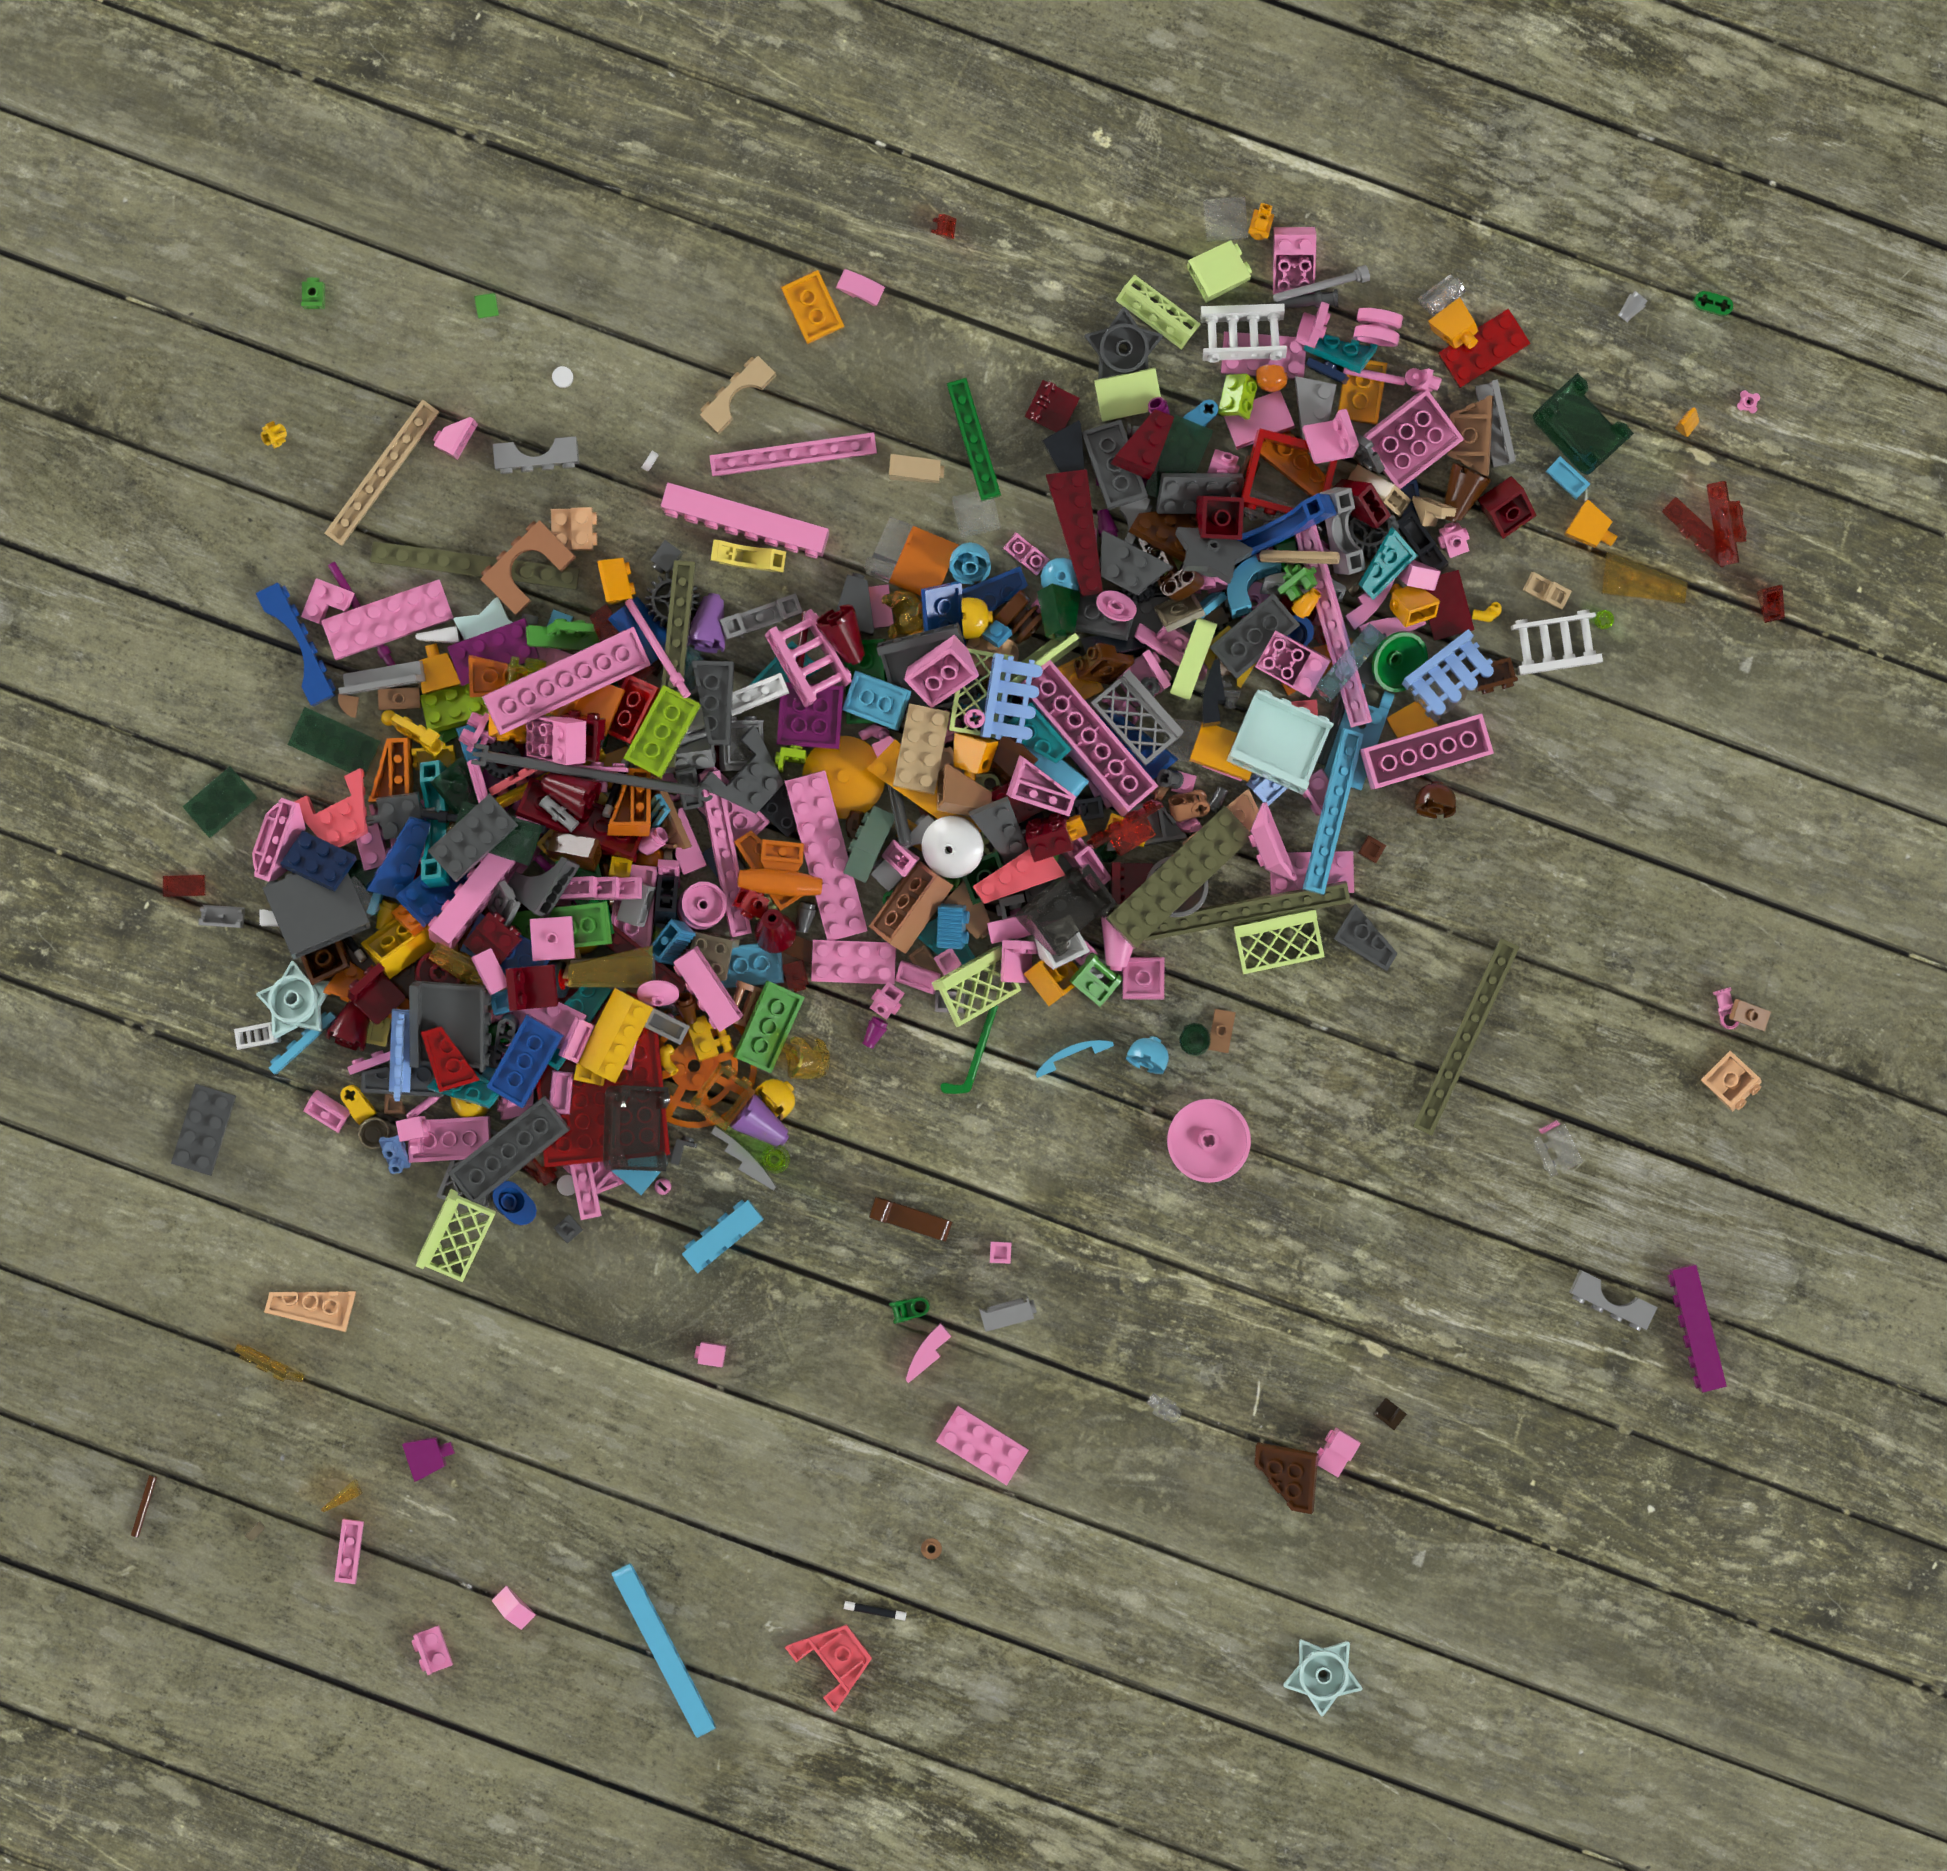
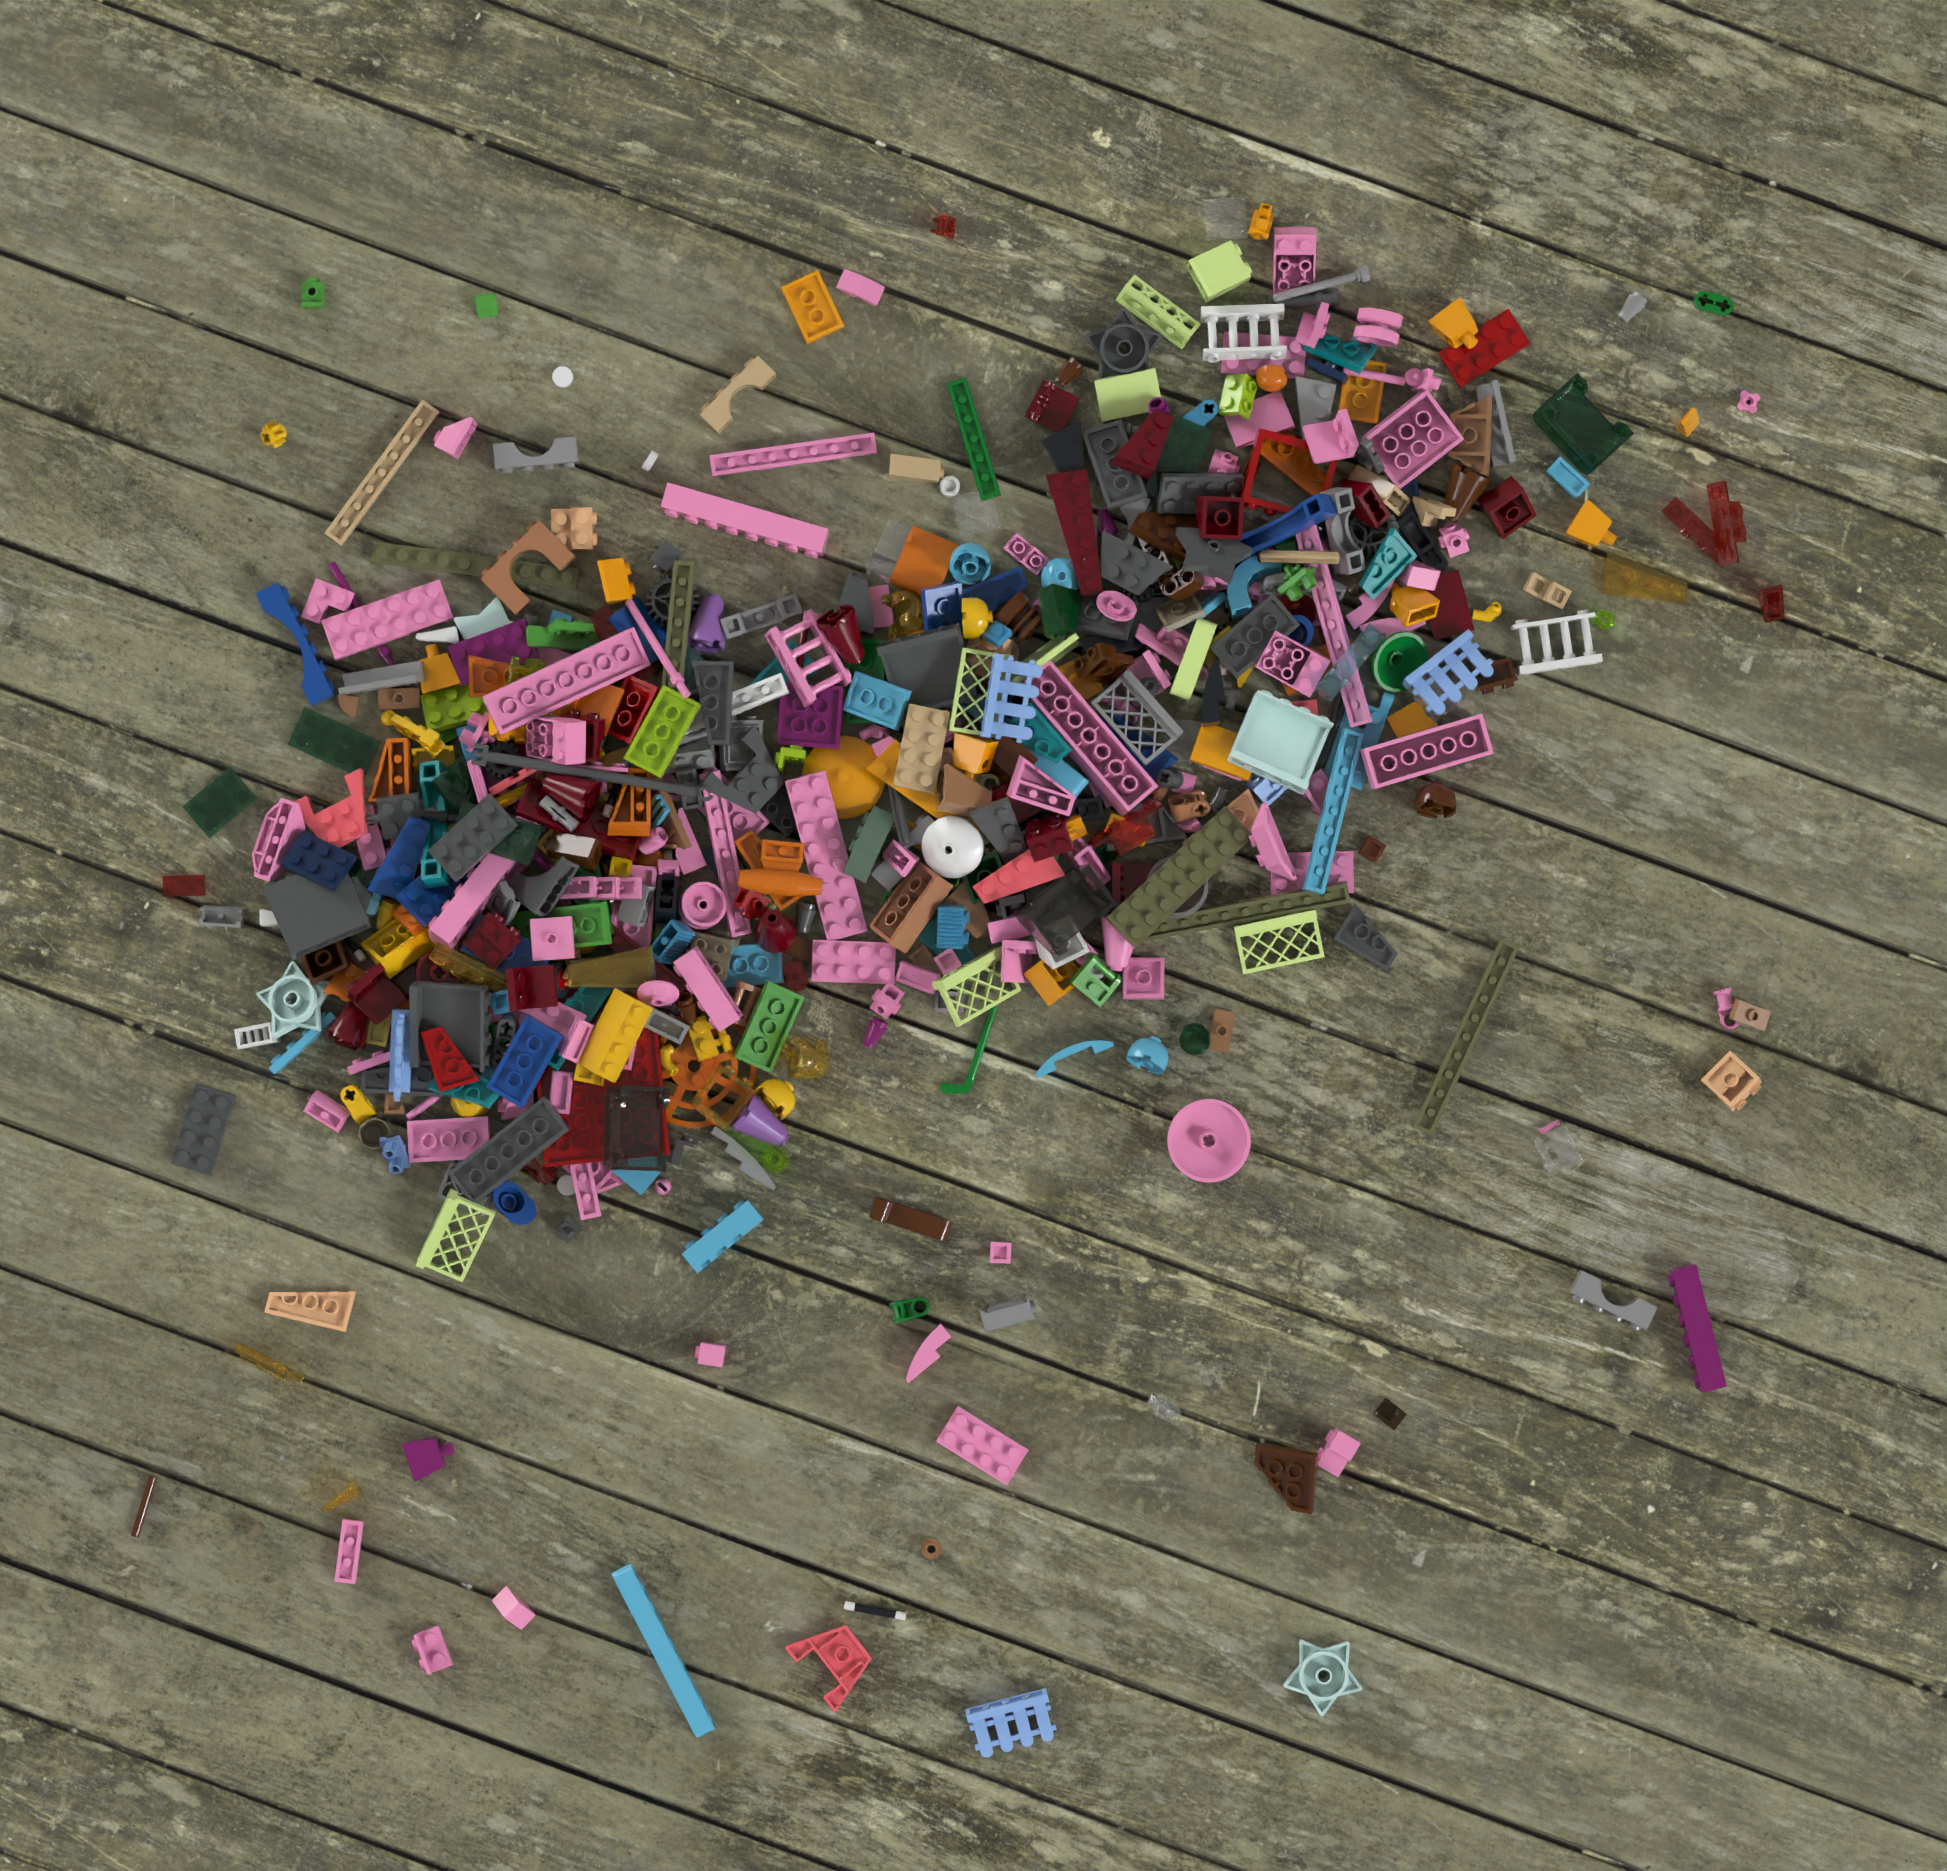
(412, 1130): bright pink brick -> none
(490, 971): bright pink tile -> none
(748, 557): light yellow arch -> none
(853, 822): reddish brown piece -> none
(941, 671): bright pink slope -> none
(949, 486): none -> white tile
(979, 713): bright pink bush -> none
(1016, 1705): none -> light blue fence
(1069, 371): none -> reddish brown cone
(1305, 604): light orange cone -> none
(1442, 294): clear bracket -> none

